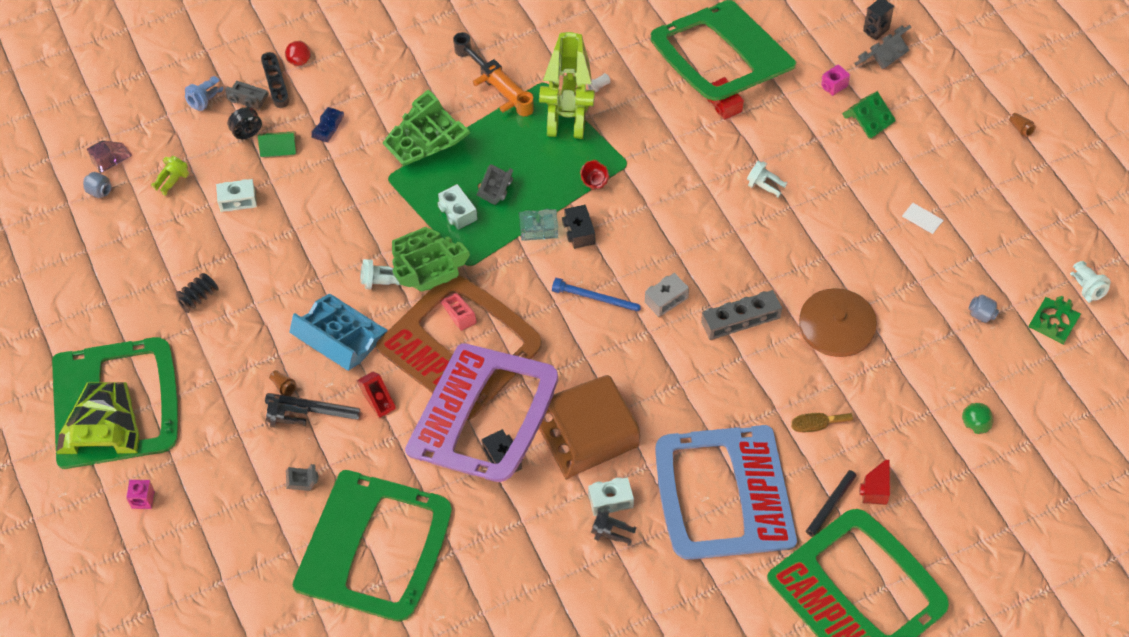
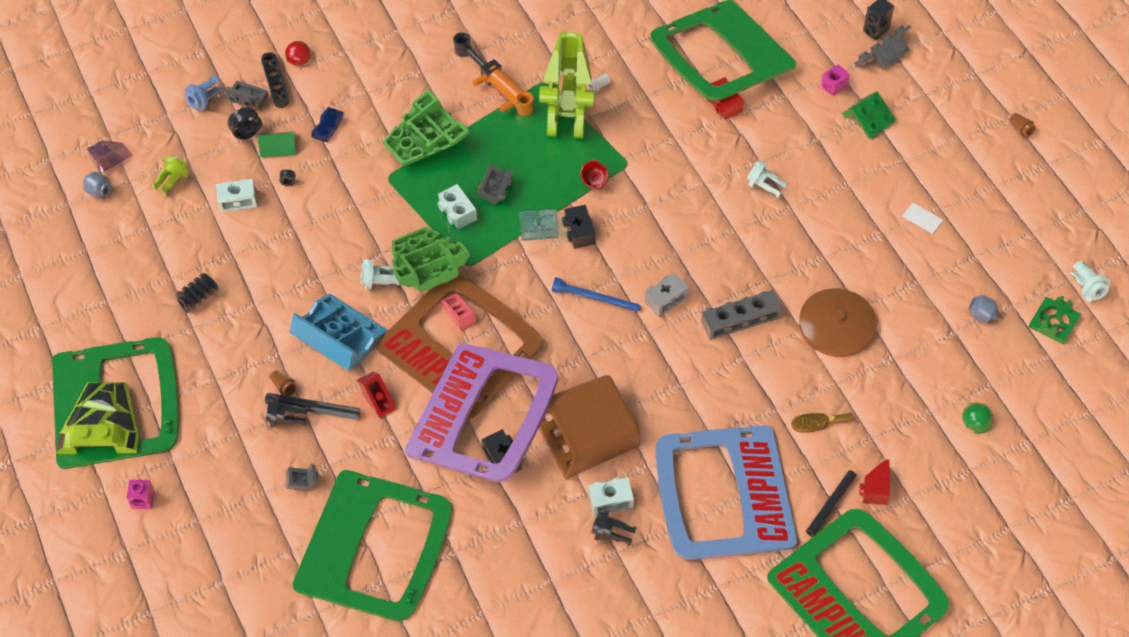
(287, 177): none -> black bush

